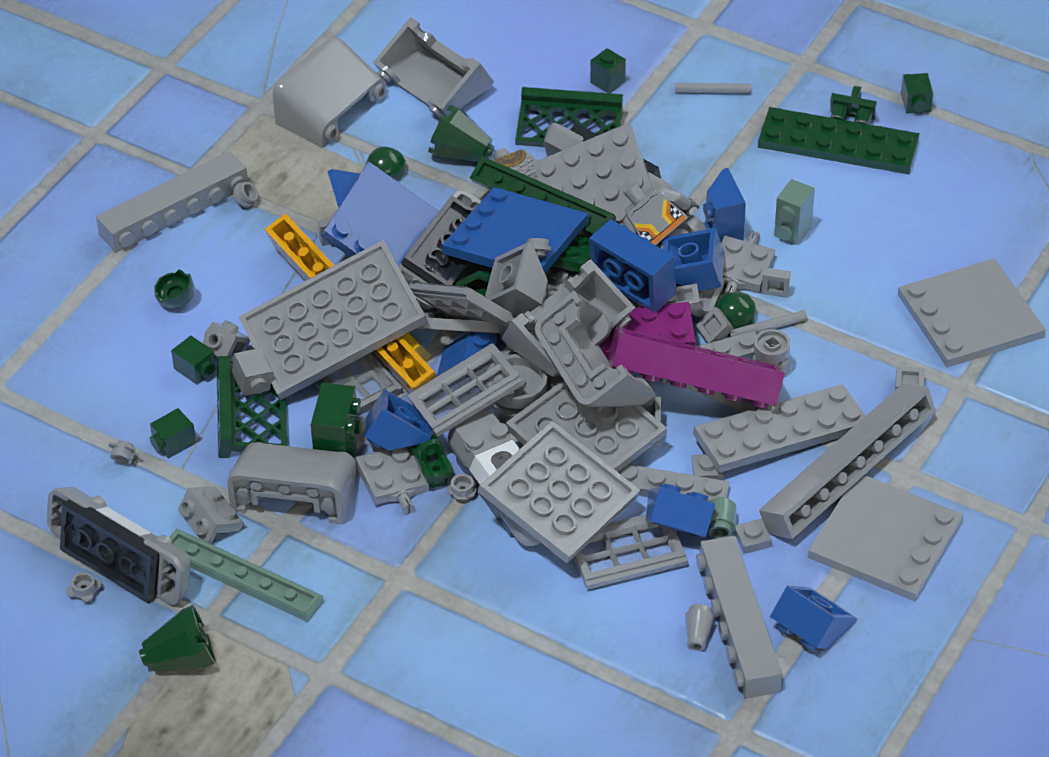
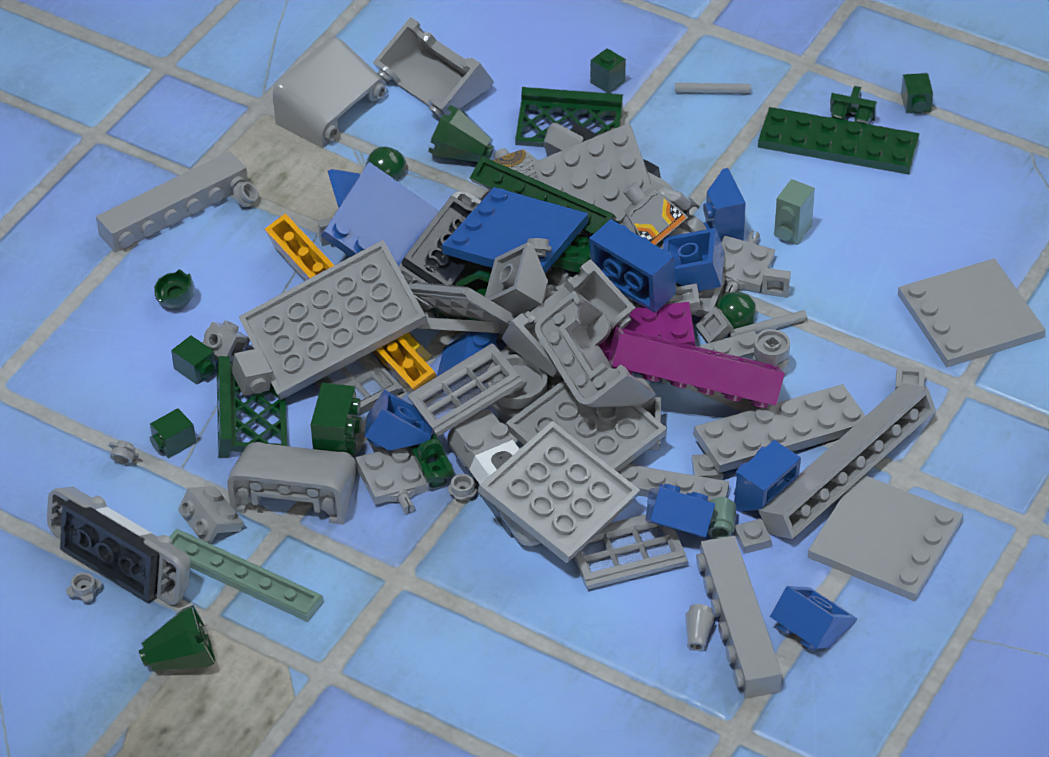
(765, 476): none -> blue slope

